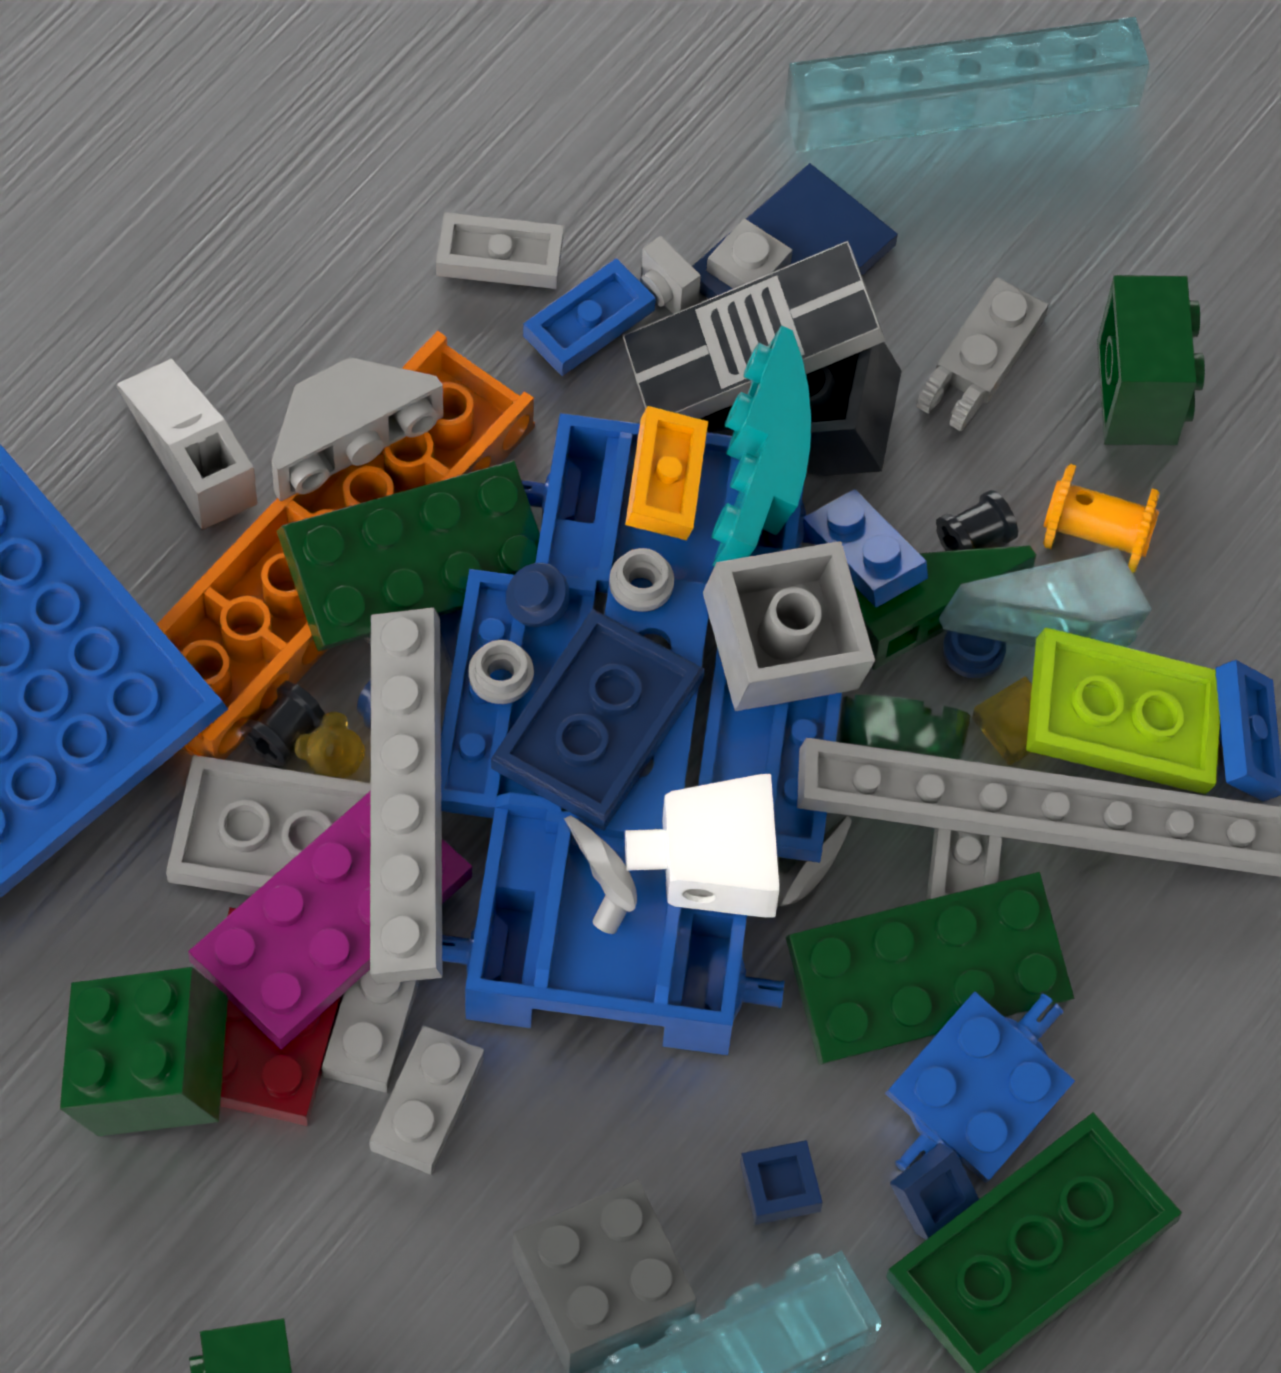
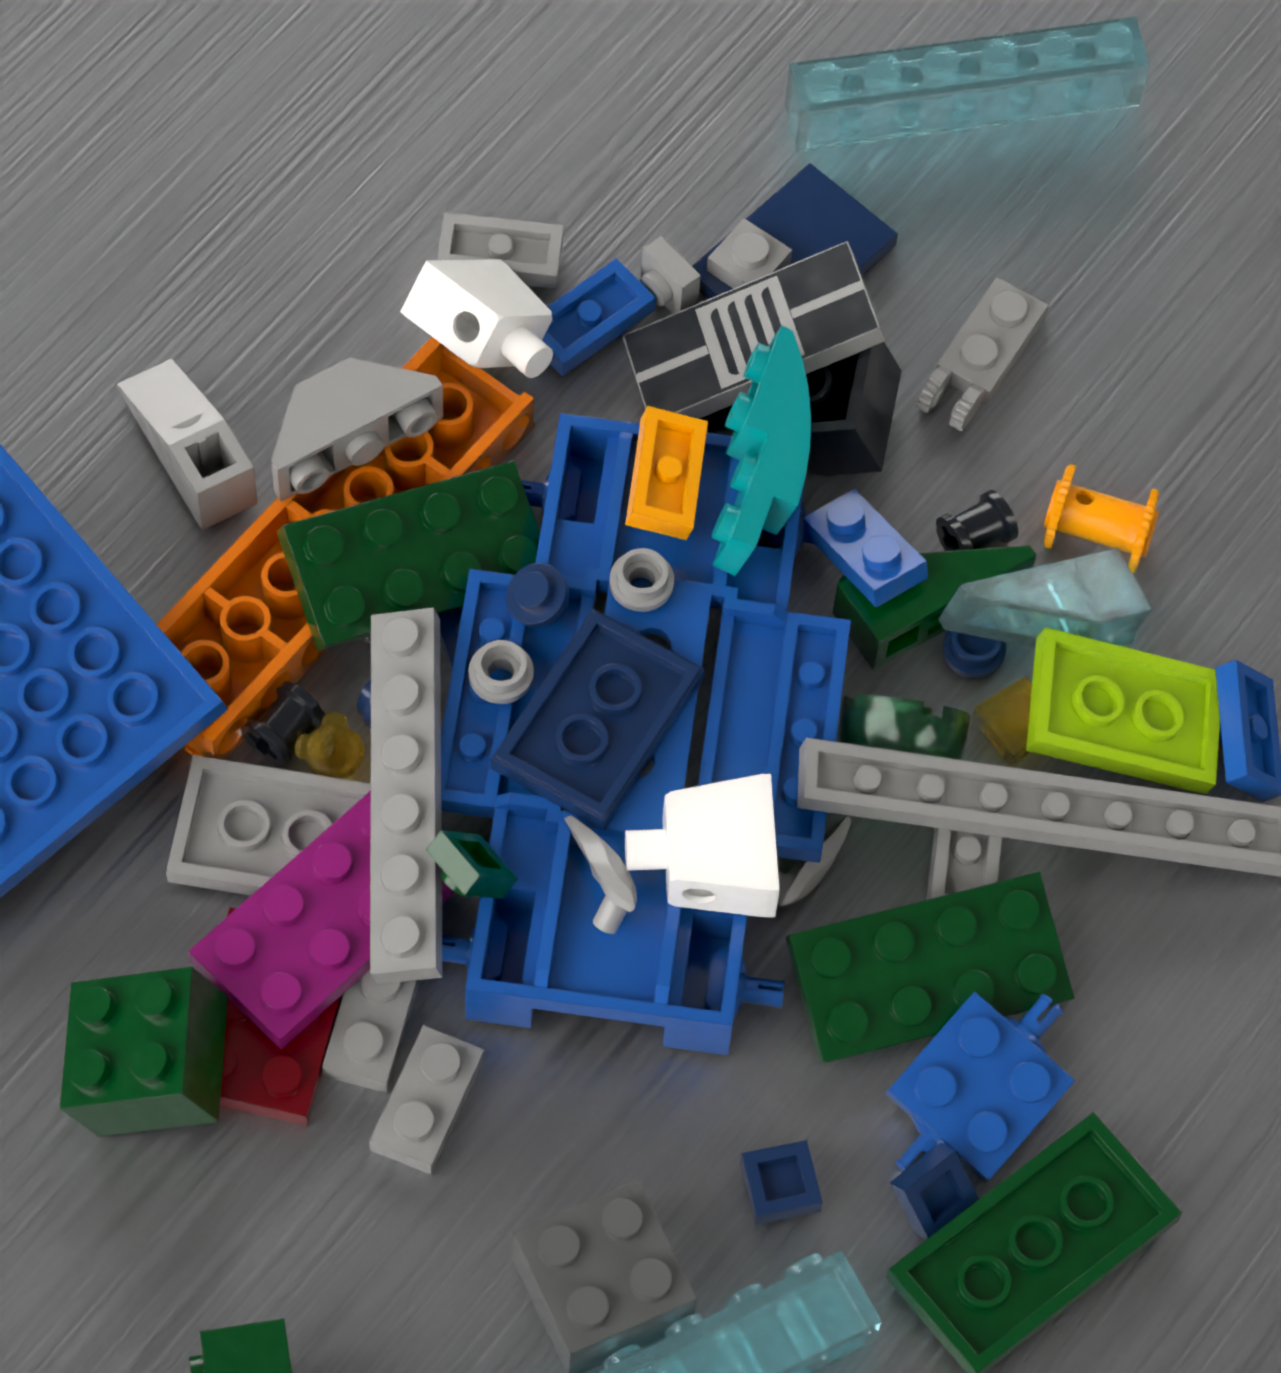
(470, 865): none -> dark green plate
(481, 314): none -> white torso
(788, 626): light grey brick -> none
(1148, 360): dark green brick -> none

